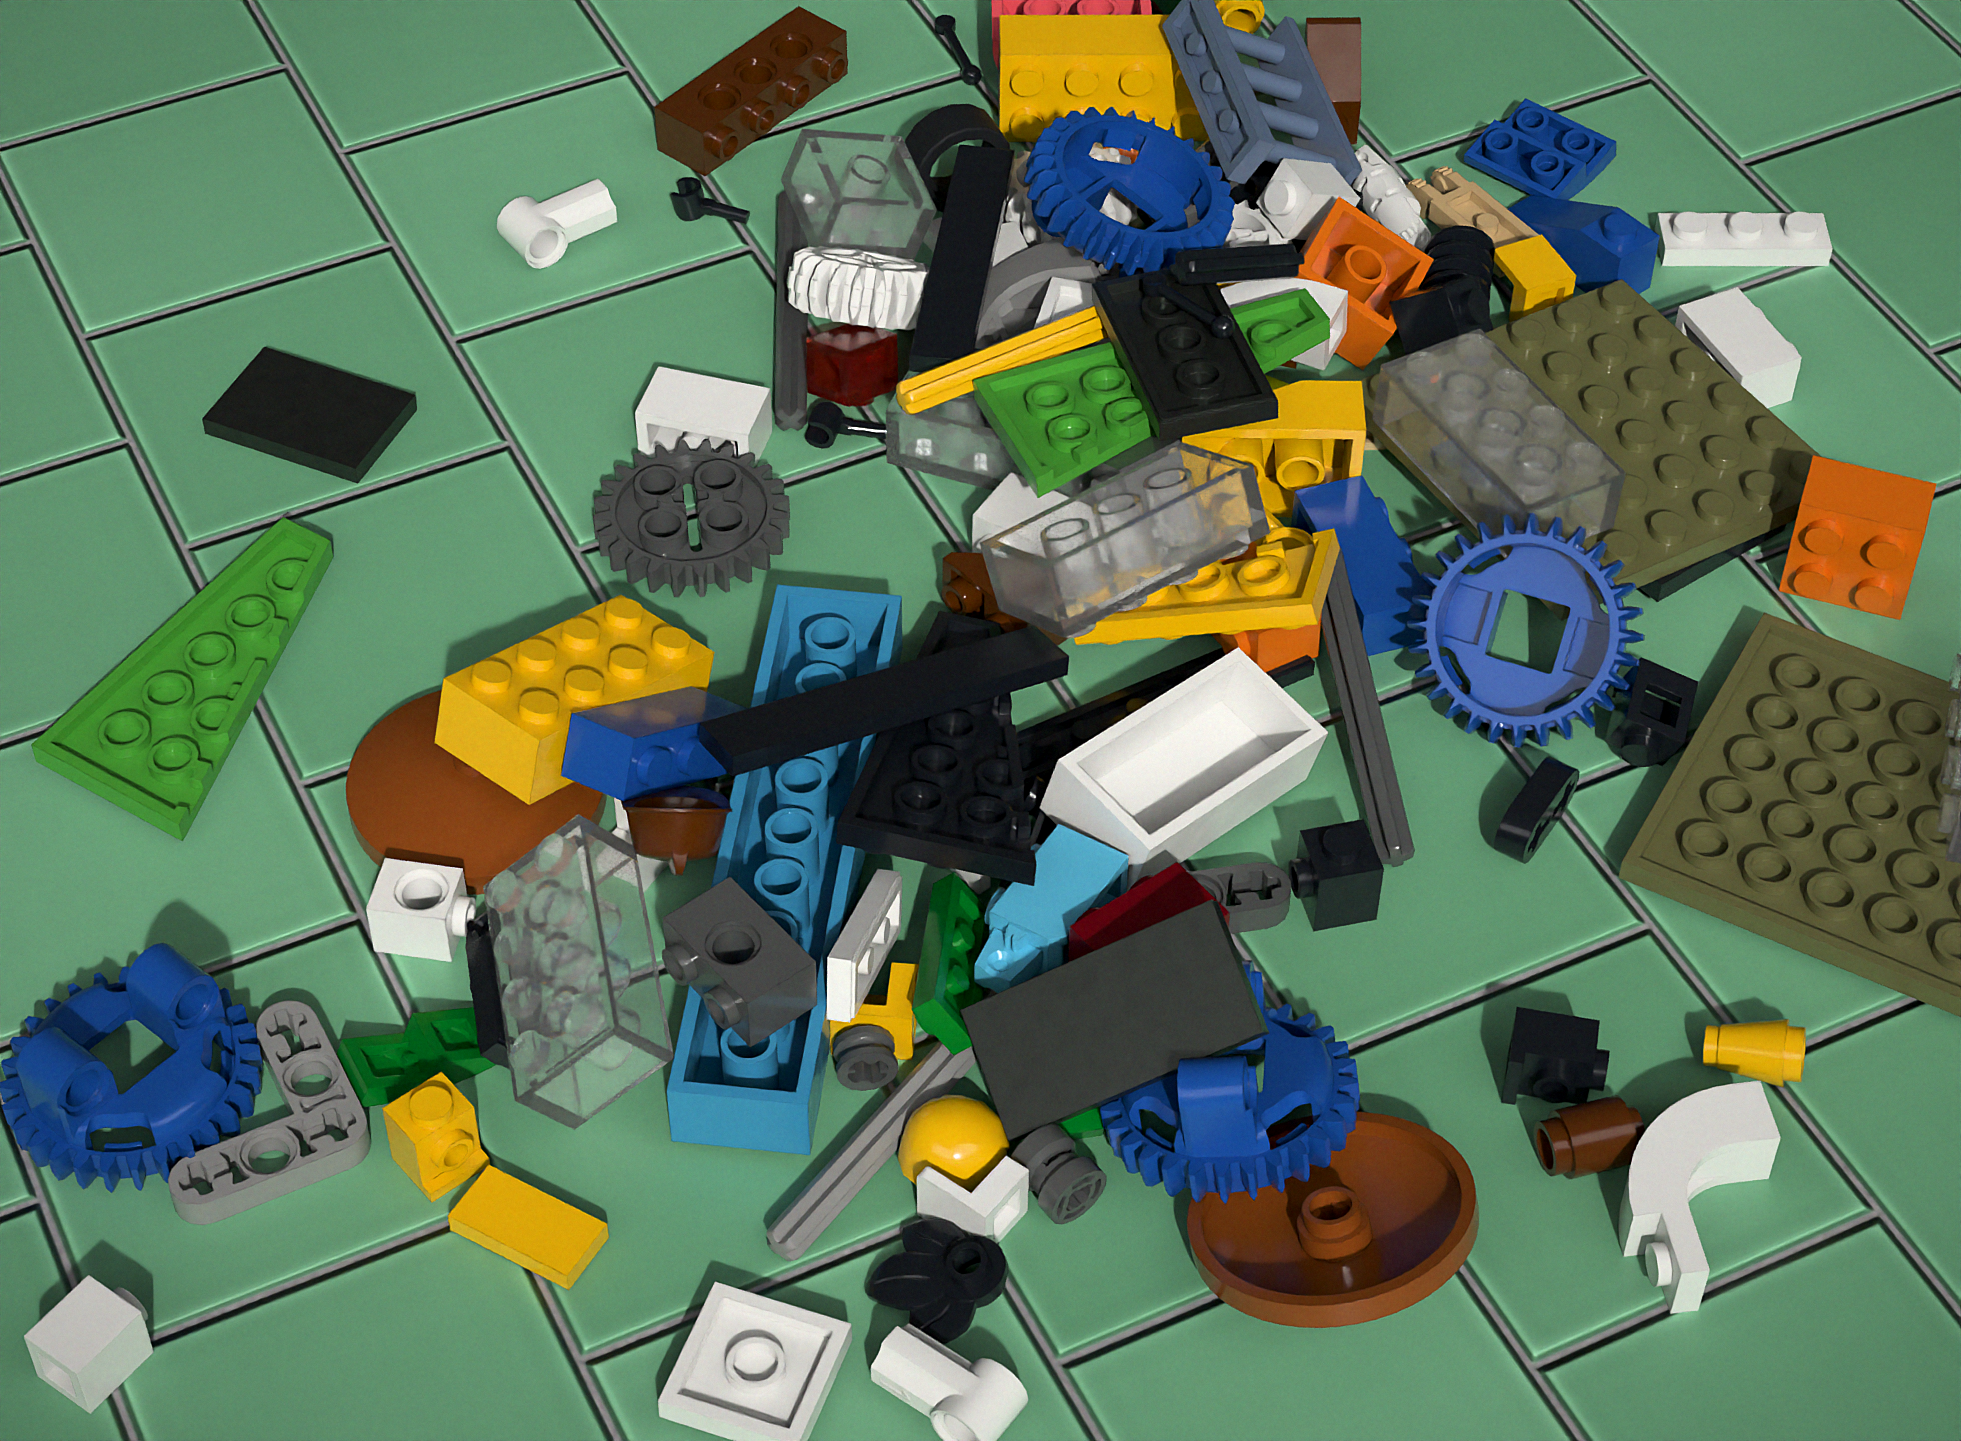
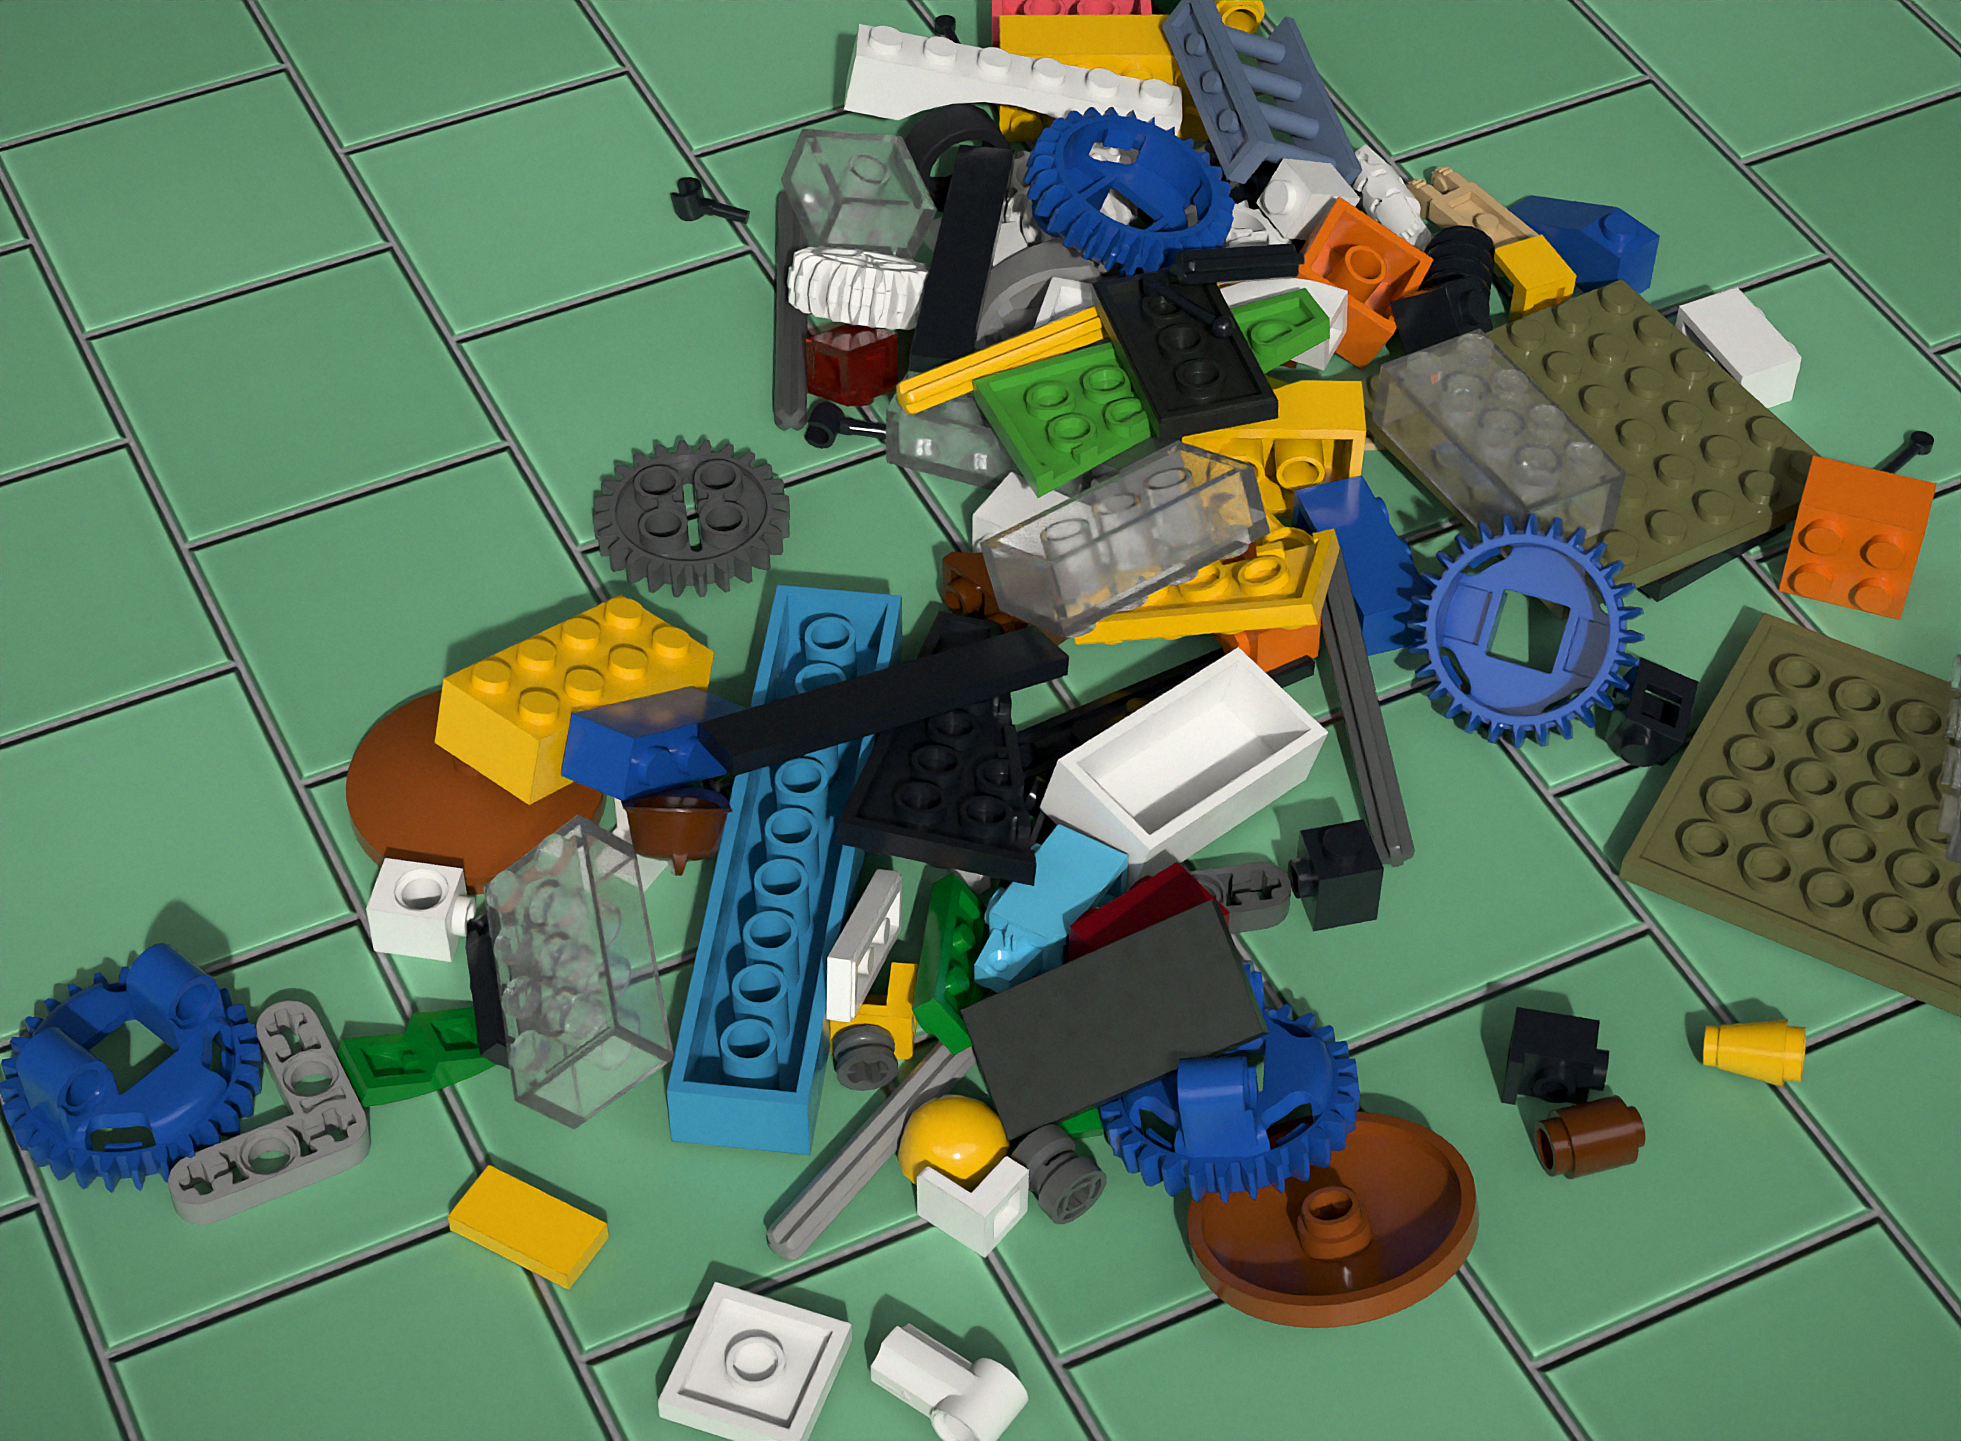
(90, 1342): white brick -> none
(178, 703): bright green wing -> none
(310, 414): pearl dark grey tile -> none
(435, 1136): yellow brick -> none
(544, 229): white piece -> none
(700, 409): white brick -> none
(739, 962): dark grey brick -> none
(751, 90): reddish brown brick -> none
(908, 73): none -> white arch
(930, 1278): black plate -> none
(1336, 52): reddish brown slope -> none
(1536, 810): black beam -> none
(1541, 152): blue slope -> none
(1690, 1147): white arch -> none
(1743, 239): white plate -> none
(1919, 443): none -> black hinge

